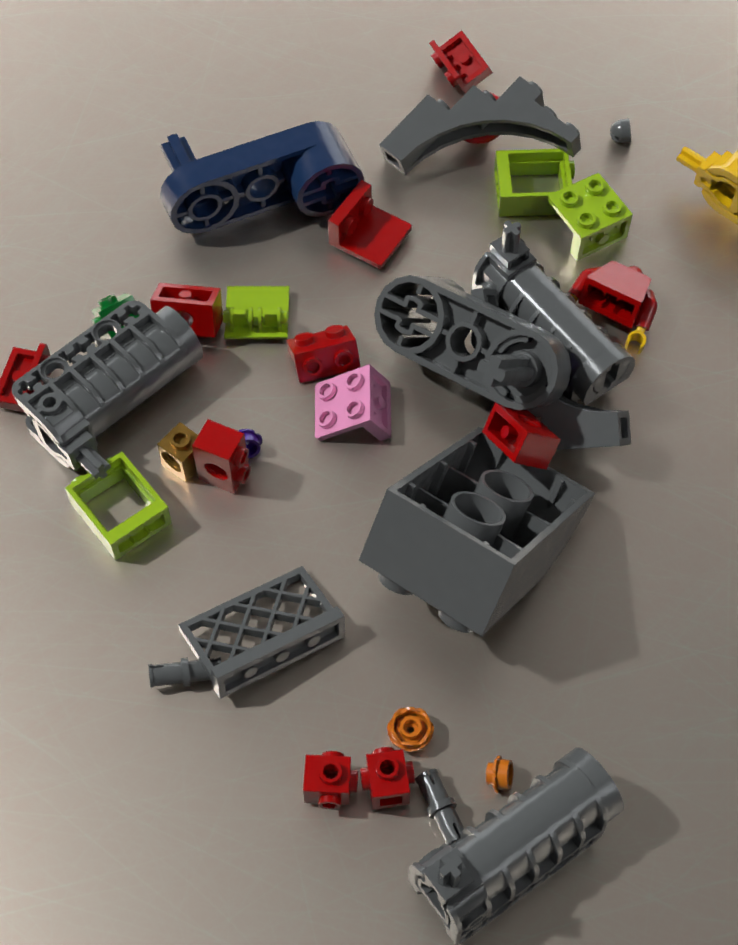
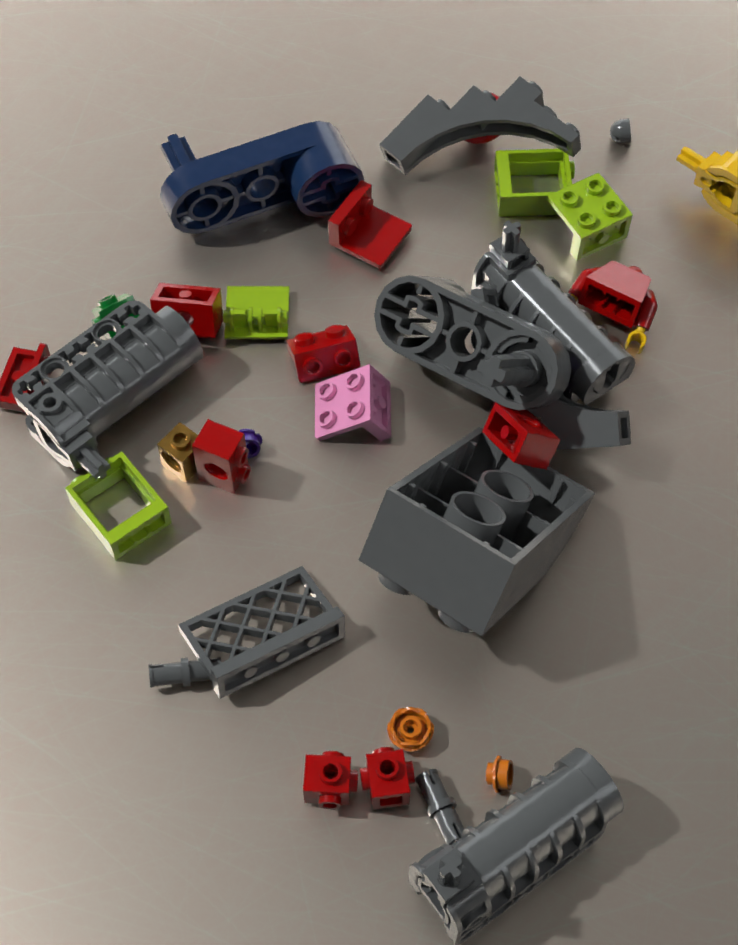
(462, 61): red bracket -> none

